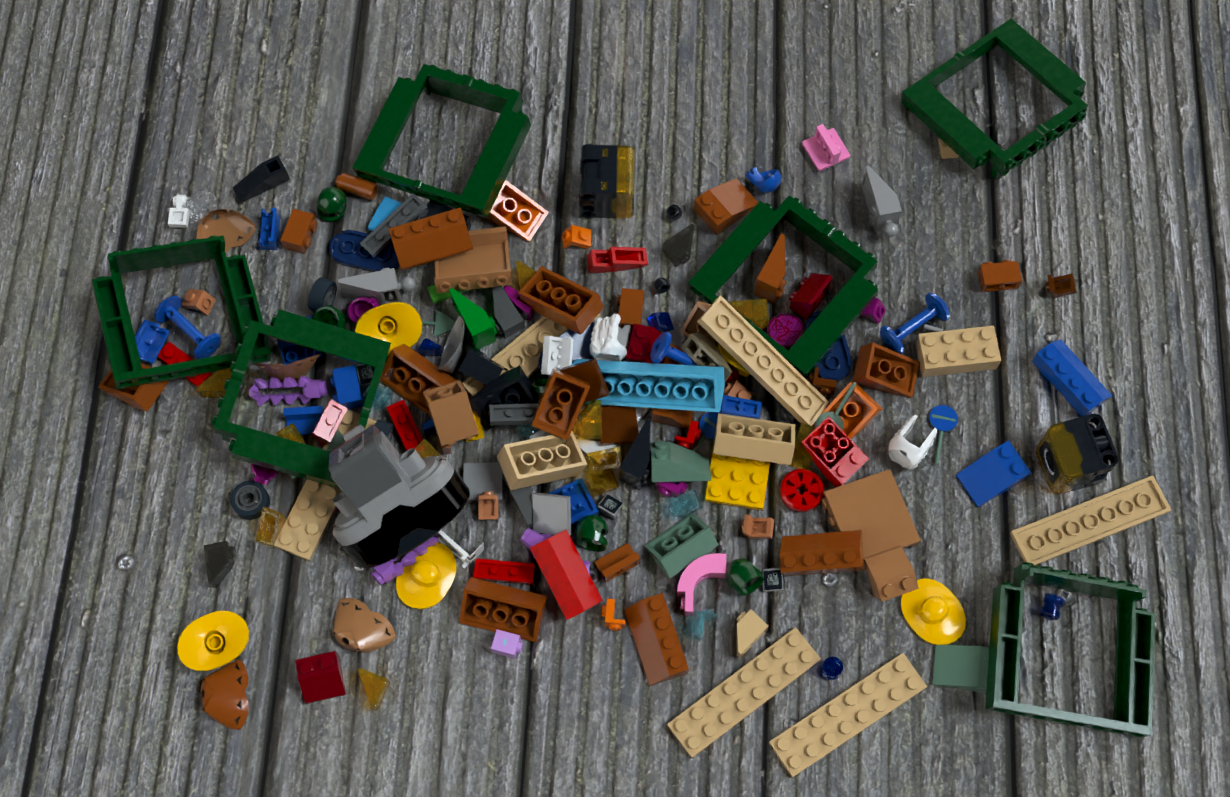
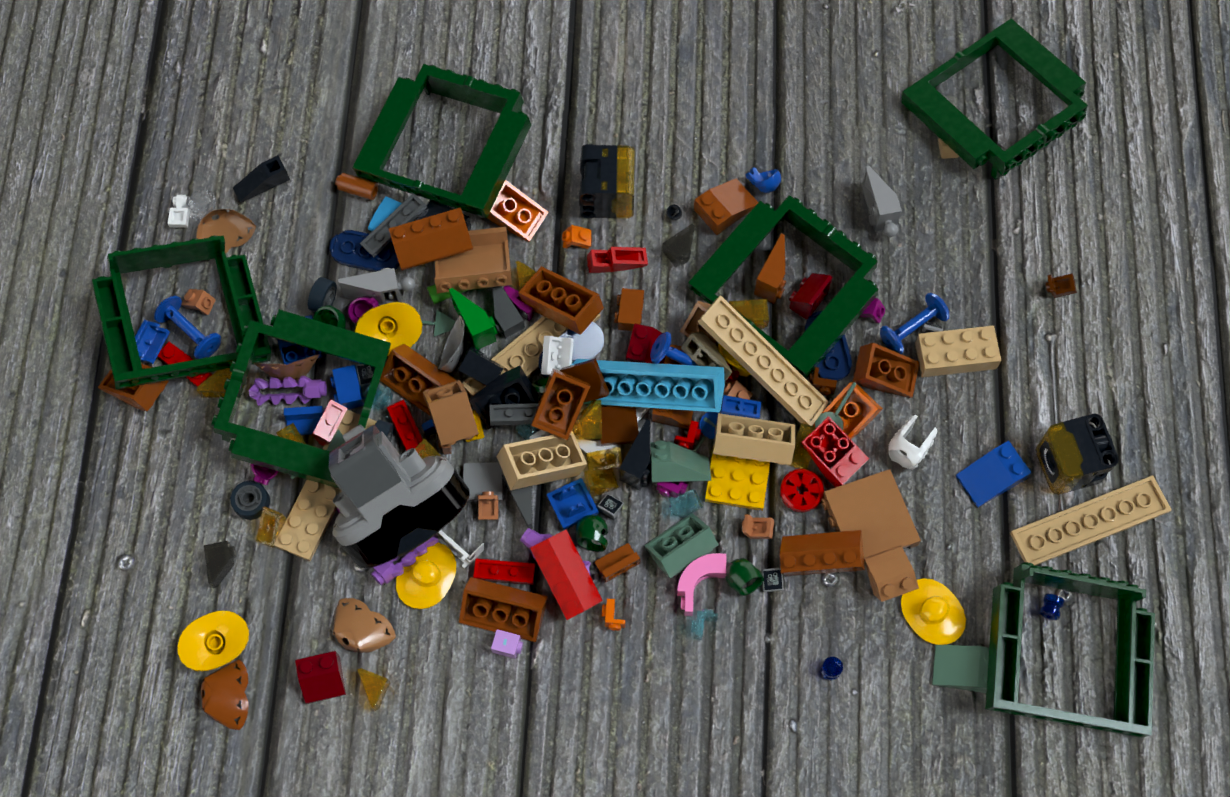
(269, 230): blue hinge -> none
(299, 231): dark orange brick -> none
(331, 201): dark green helmet -> none
(429, 348): clear blue slope -> none
(551, 513): light grey tile -> none
(608, 339): white piece -> none
(656, 640): dark orange slope -> none
(660, 321): clear blue slope -> none
(661, 285): black hinge -> none
(743, 692): tan plate -> none
(748, 631): tan slope -> none
(785, 329): tile -> none
(825, 148): bright pink bracket -> none
(847, 715): tan plate -> none
(944, 420): blue piece -> none
(999, 276): dark orange brick -> none
(1071, 377): blue slope -> none

